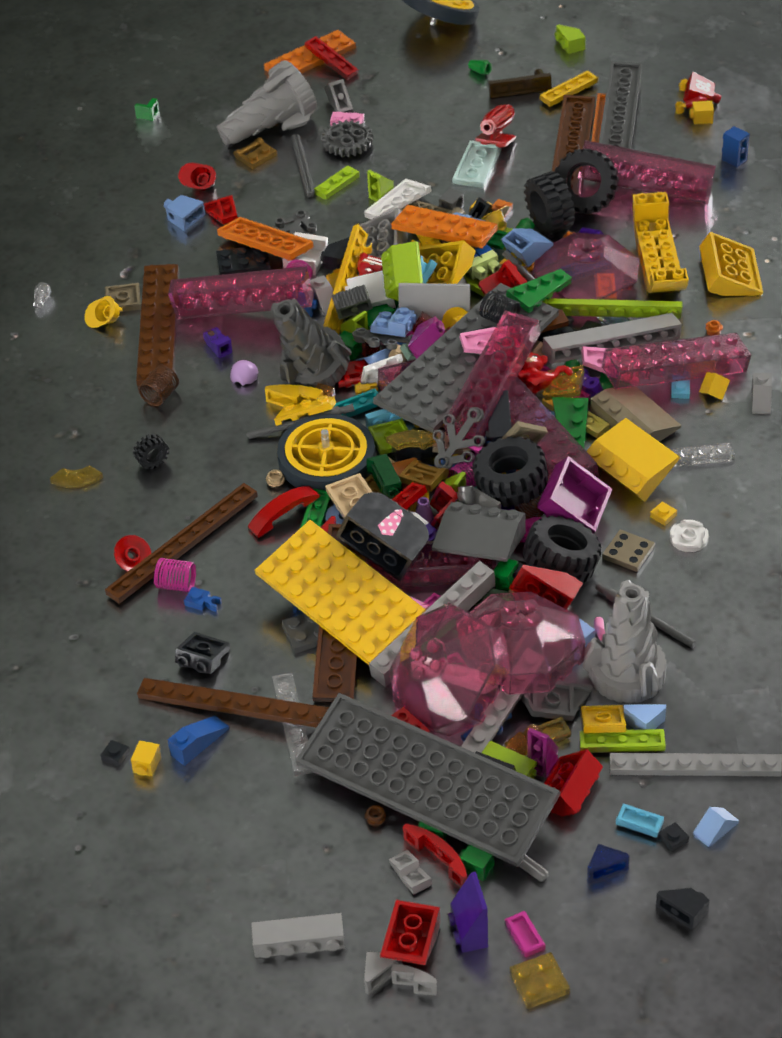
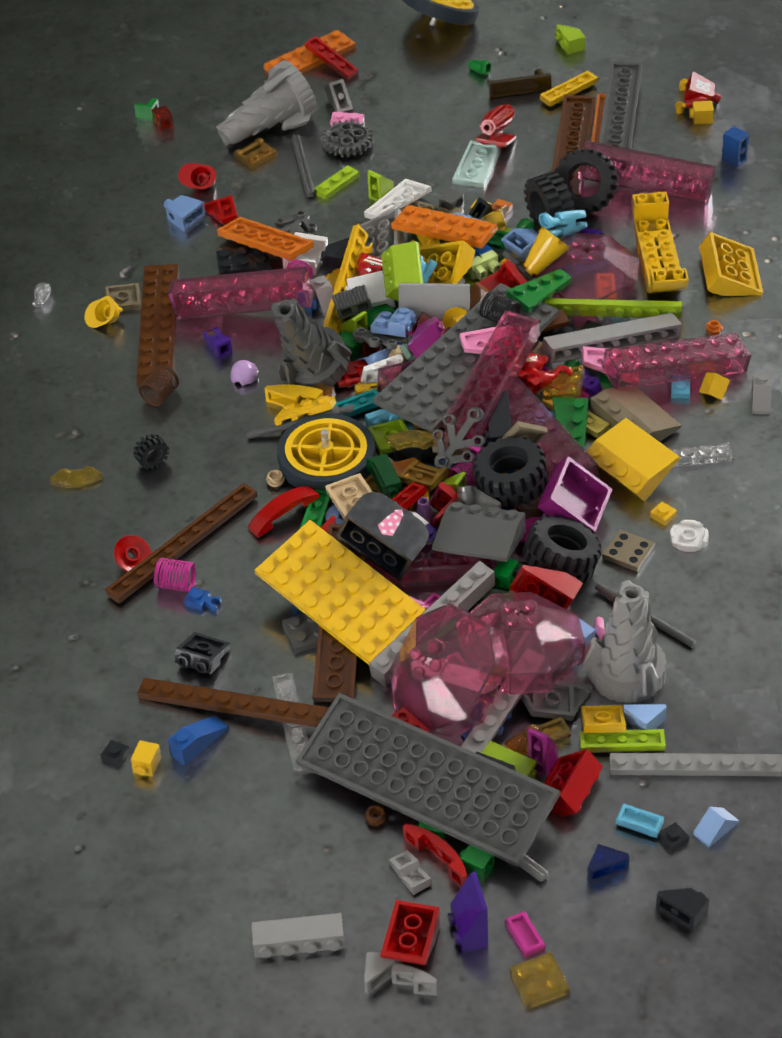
(162, 118): none -> clear red brick
(477, 294): none -> dark orange slope
(544, 252): none -> yellow cone
(564, 222): none -> medium azure piece

